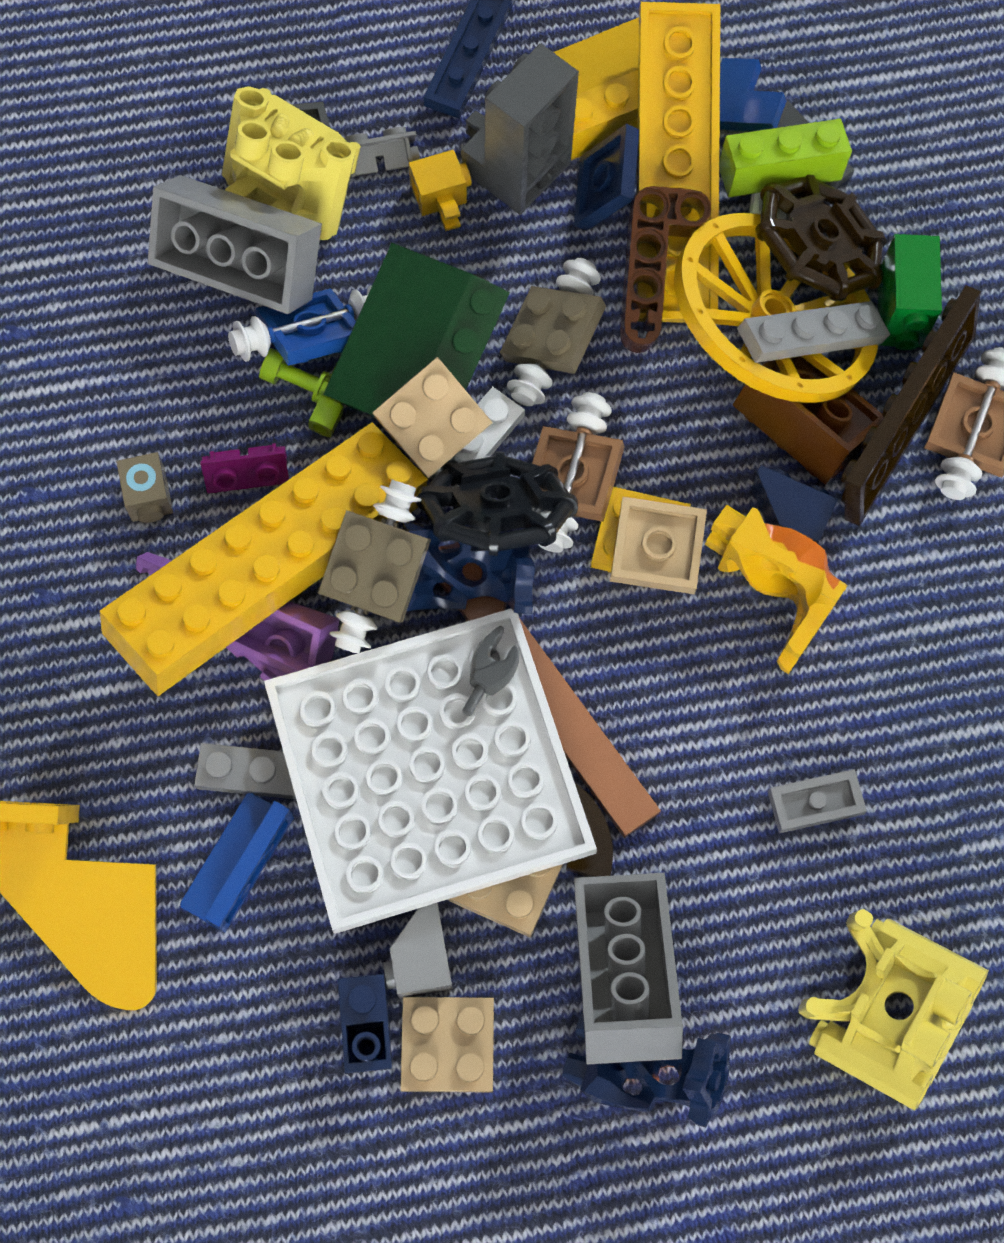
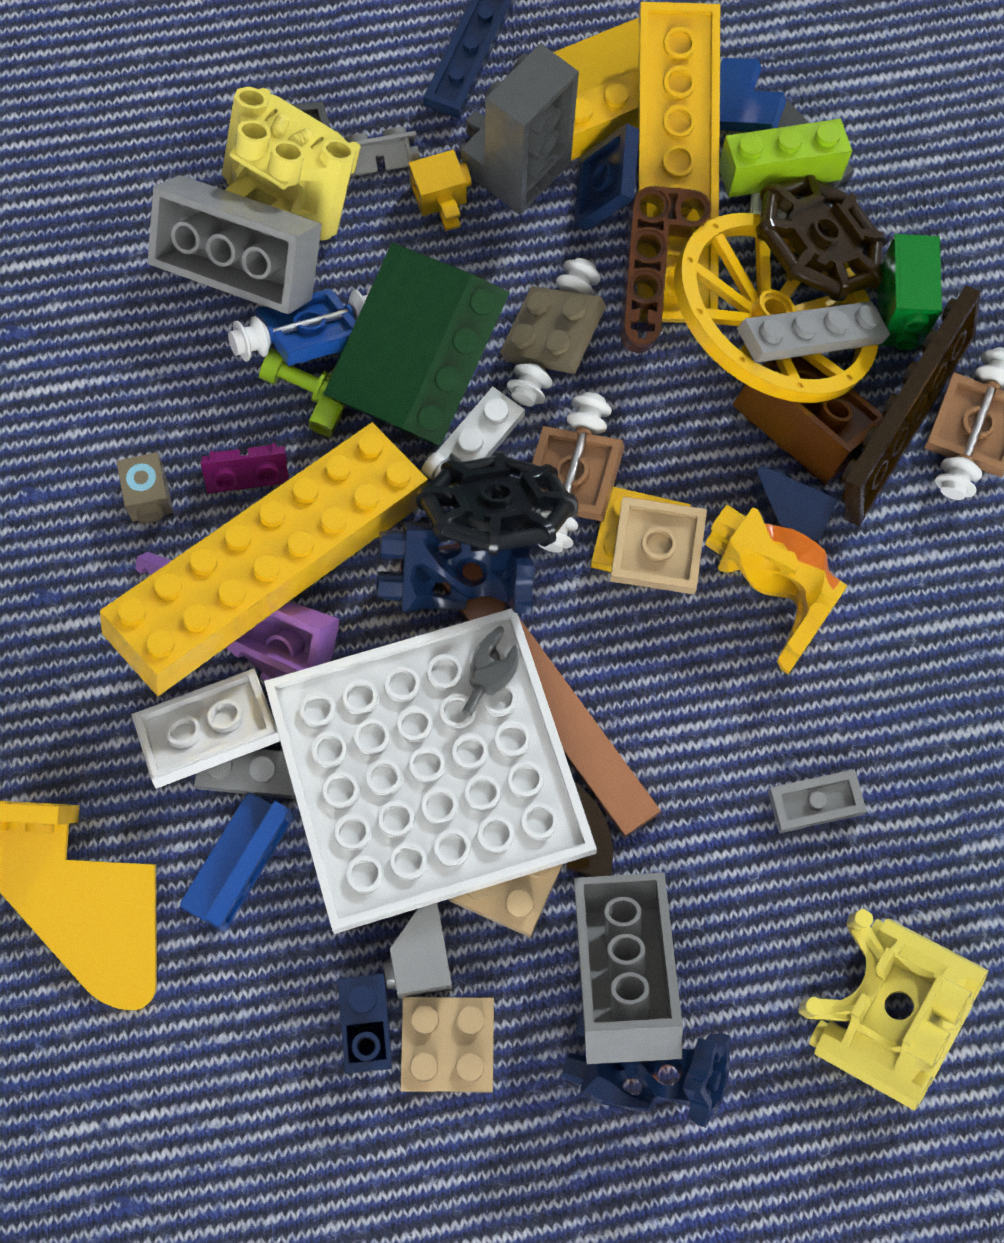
(205, 728): none -> white tile
(374, 566): dark tan plate -> none
(432, 417): tan plate -> none

